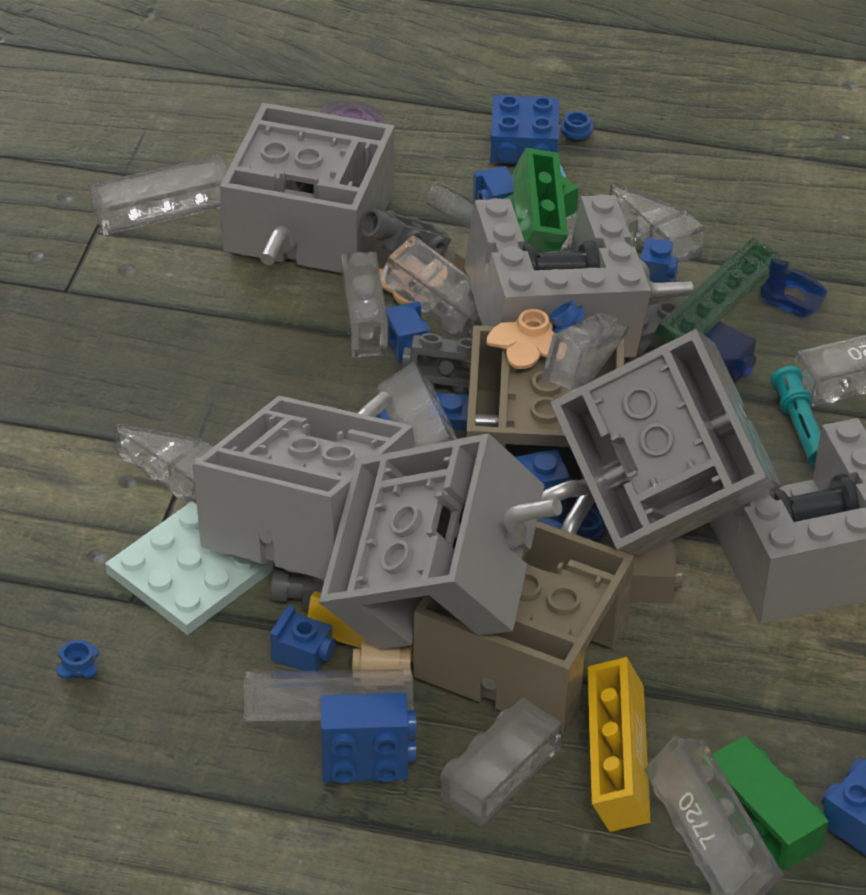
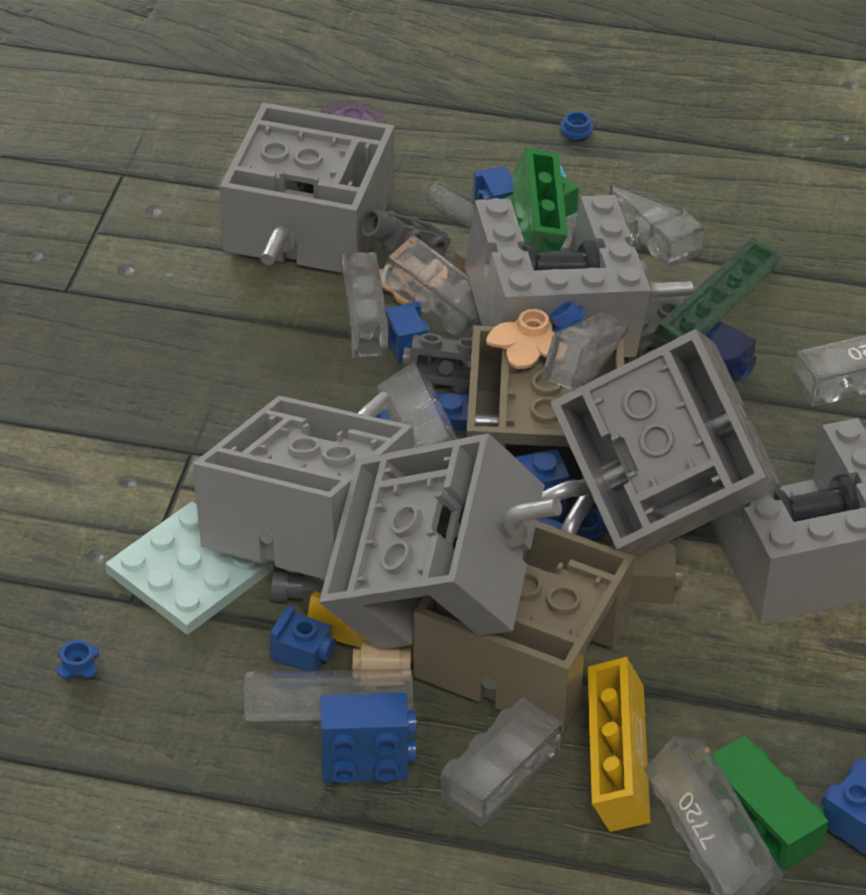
(158, 194): clear brick -> none
(162, 456): clear slope -> none
(521, 125): blue brick -> none
(659, 260): blue brick -> none
(782, 276): clear blue piece -> none
(796, 403): teal pin -> none

